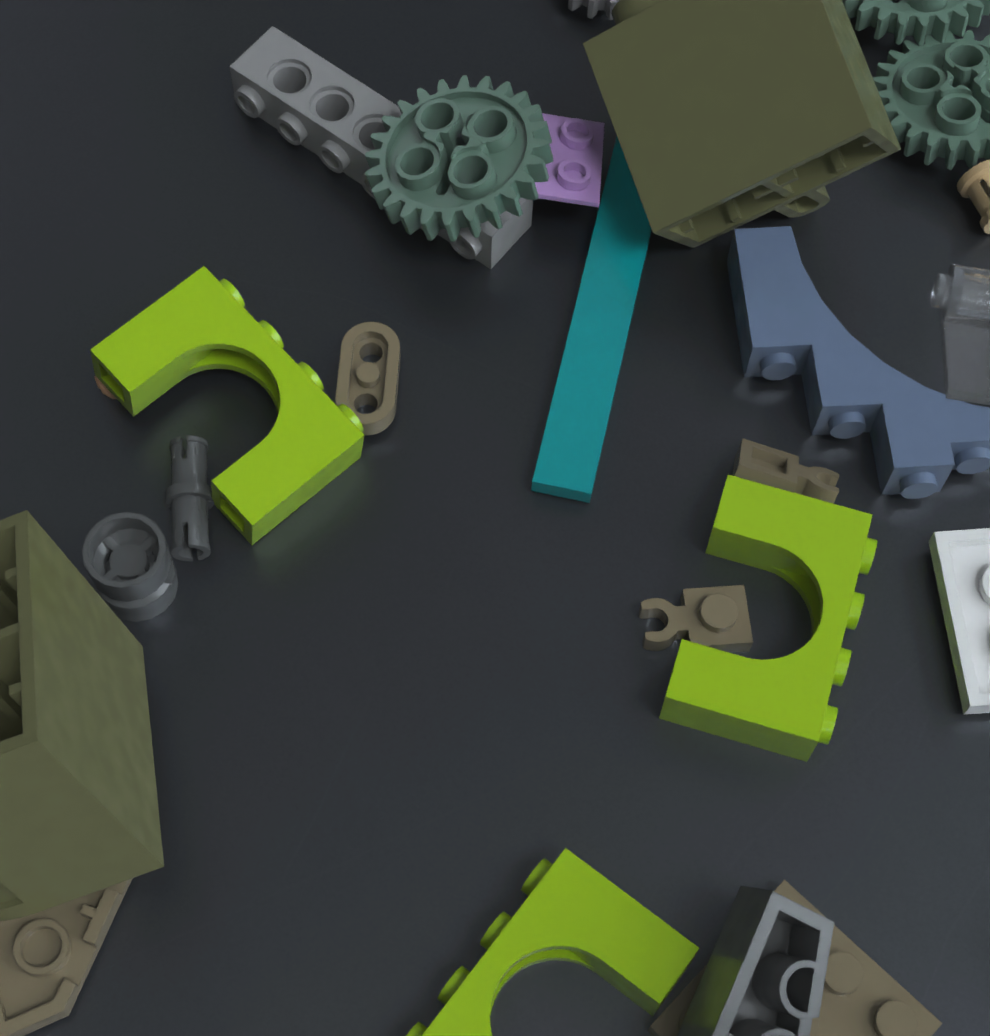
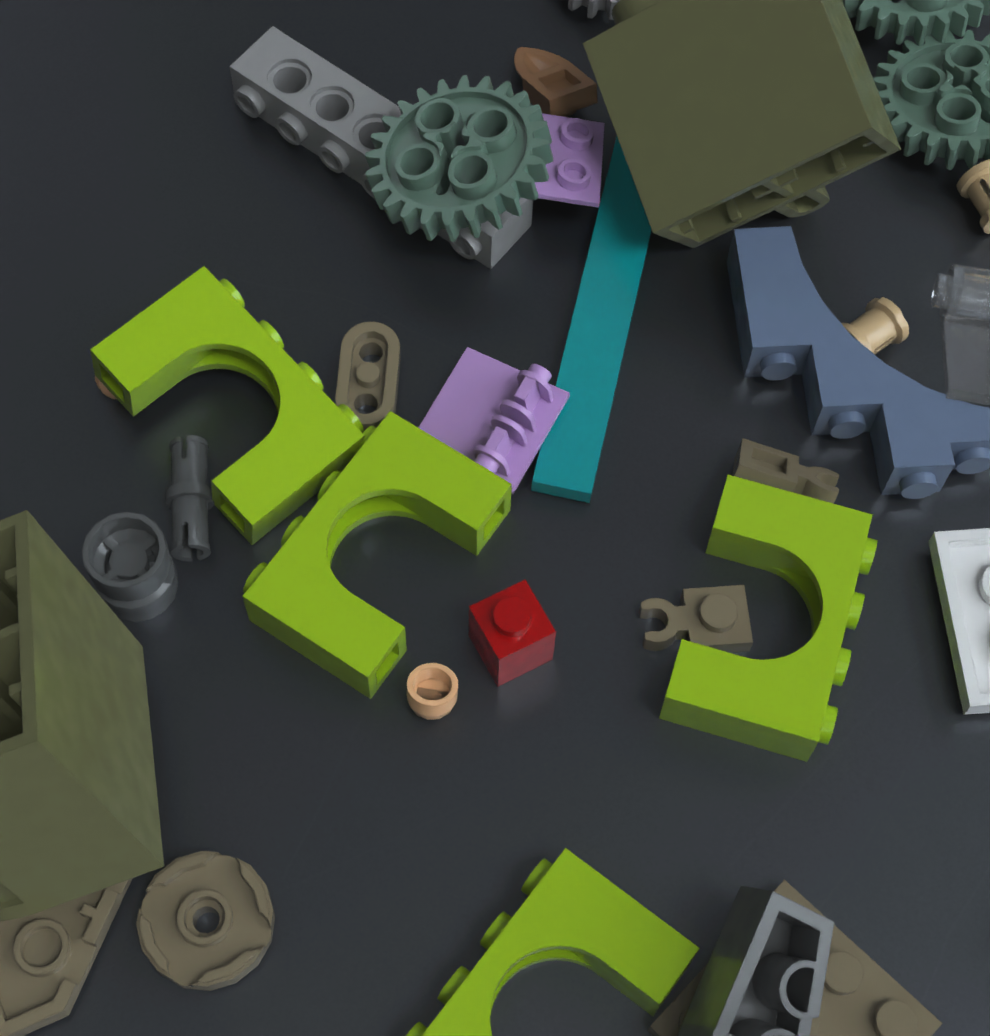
(184, 893): none -> dark tan plate
(391, 474): none -> lime arch
(432, 690): none -> light nougat hinge
(495, 413): none -> lavender hinge
(511, 632): none -> red brick
(554, 82): none -> medium nougat plate
(879, 325): none -> tan bush

